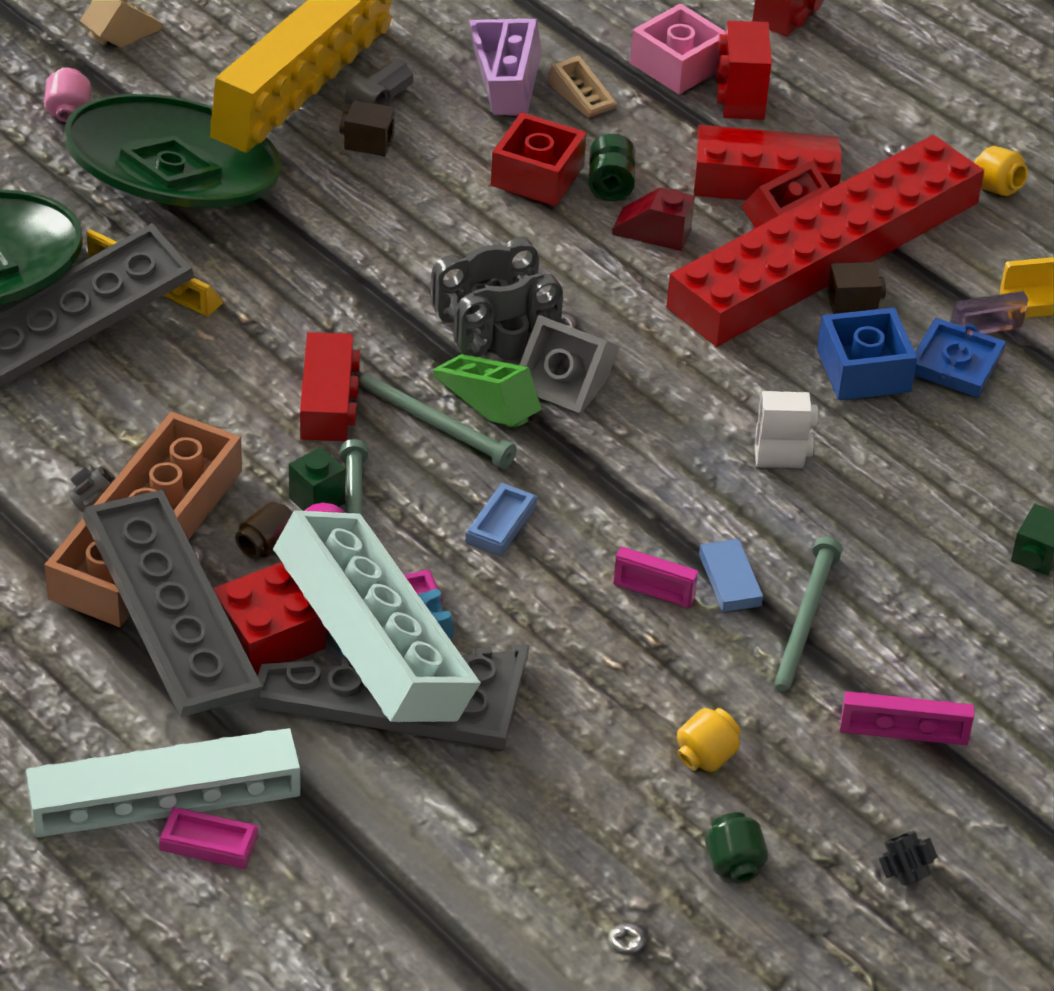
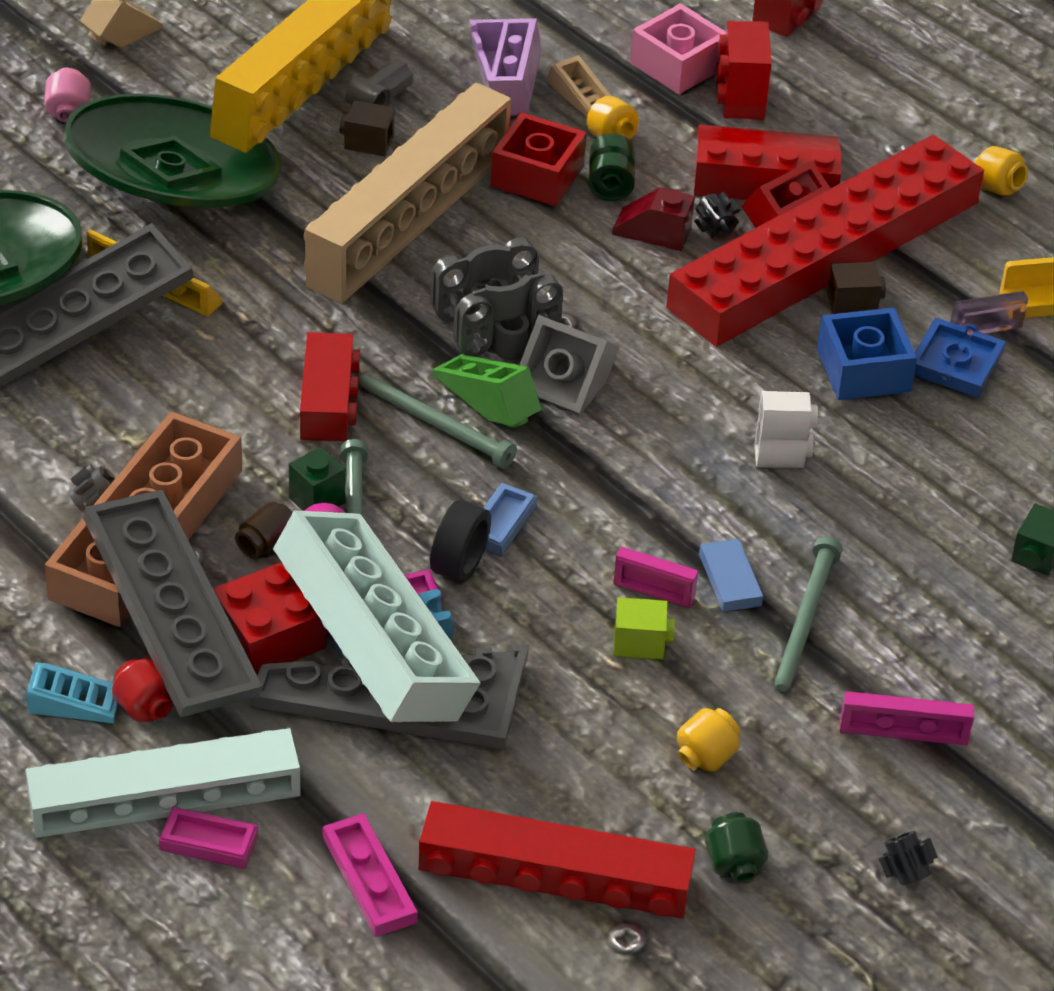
(46, 695): none -> medium azure slope
(141, 691): none -> red head
(369, 875): none -> dark pink plate
(404, 193): none -> tan brick
(460, 541): none -> black tyre
(556, 859): none -> red brick
(613, 117): none -> yellow head
(642, 628): none -> lime brick
(717, 215): none -> black gear

